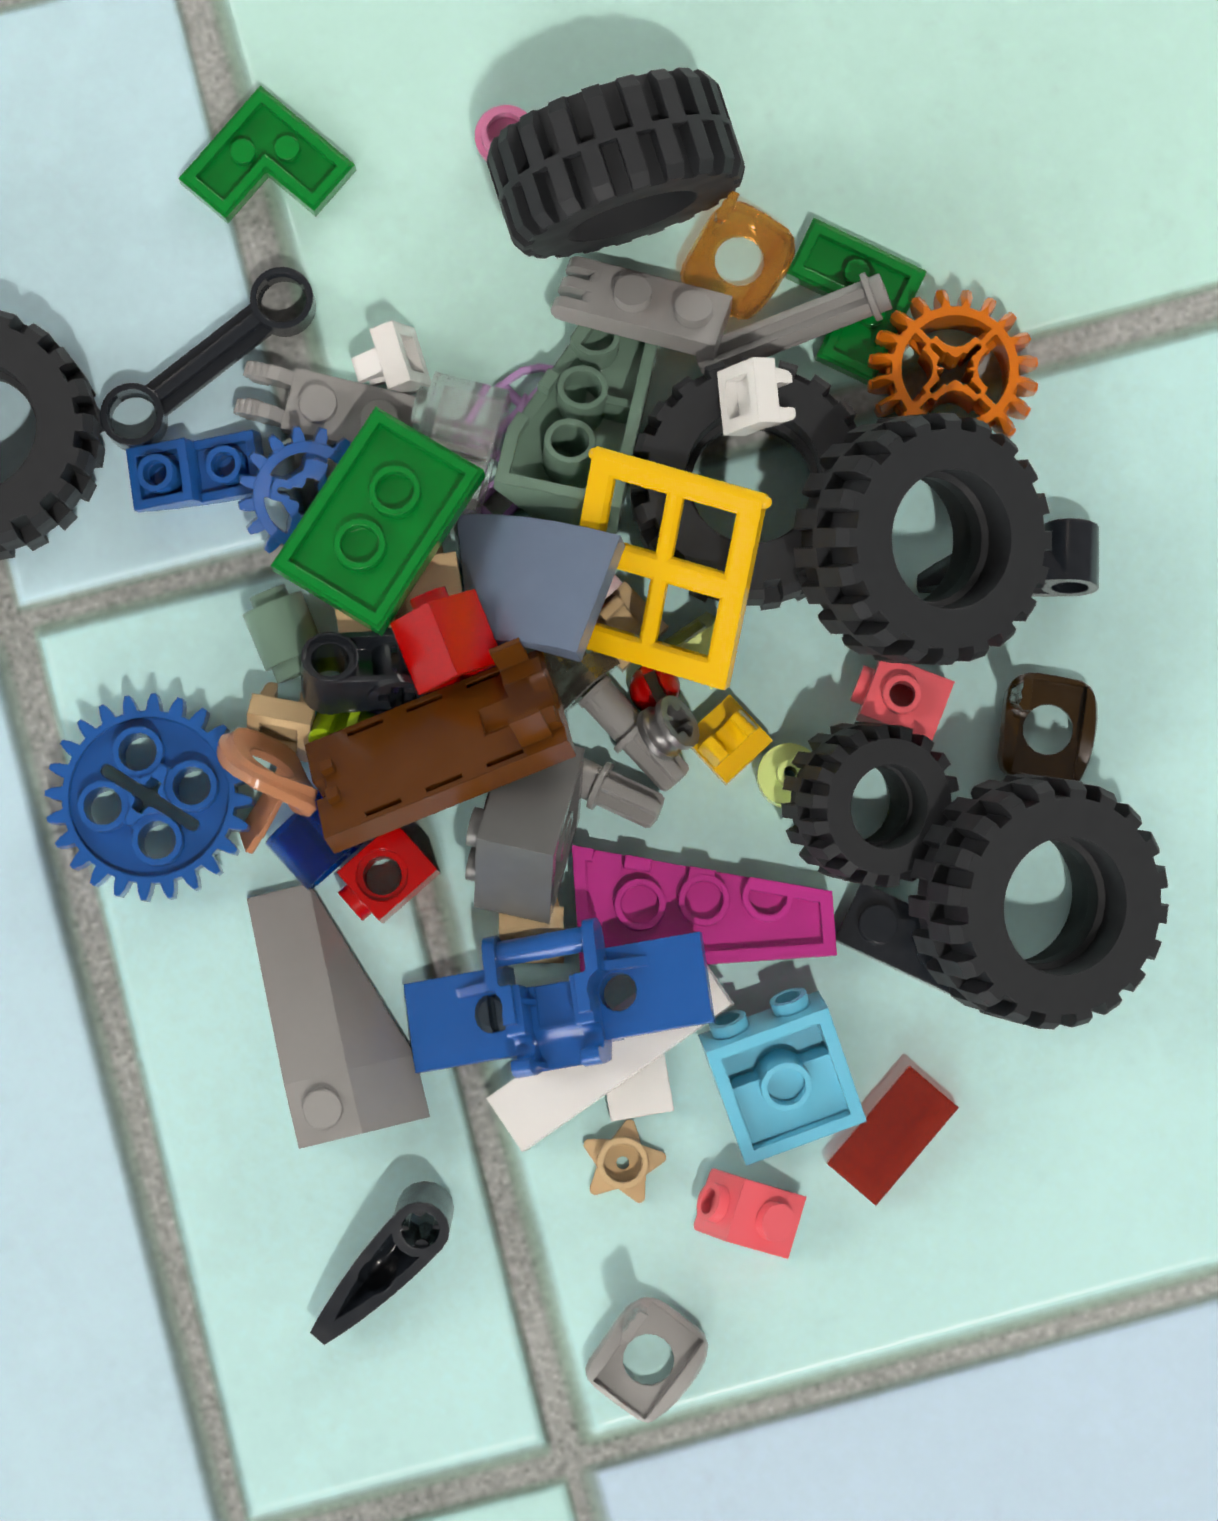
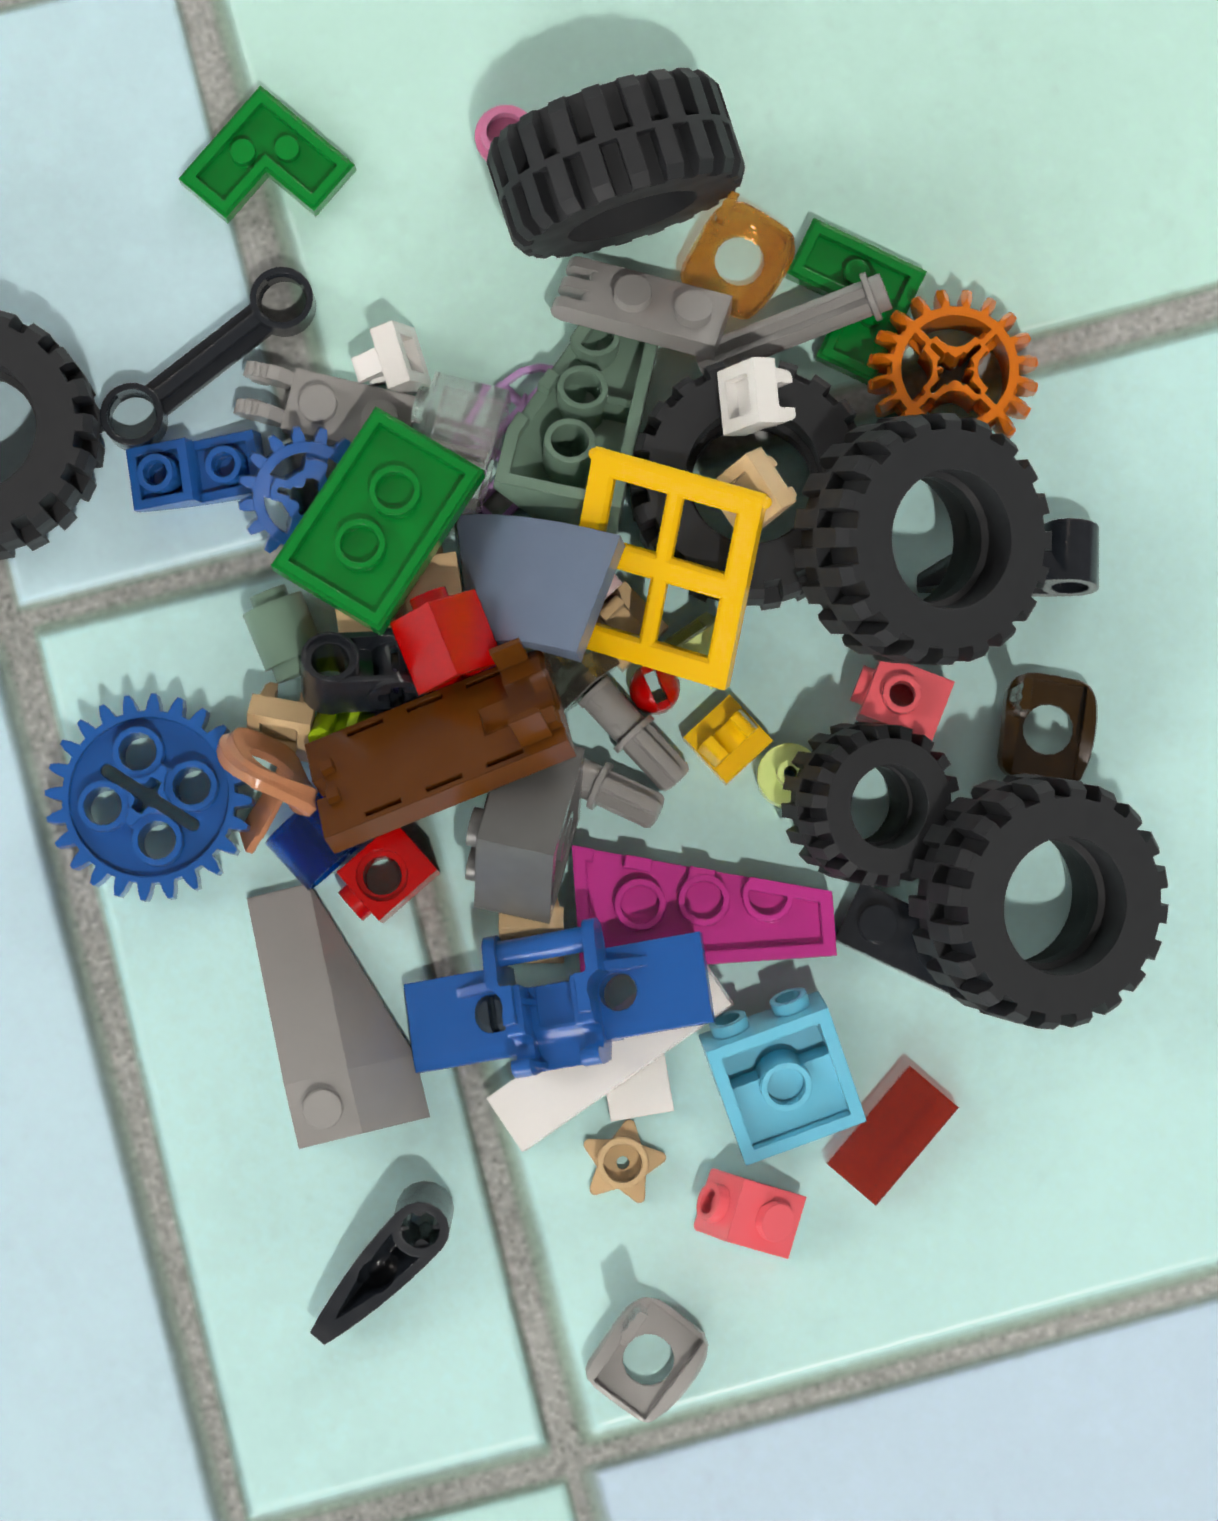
(668, 728): flat silver bush -> none
(758, 473): none -> tan tile

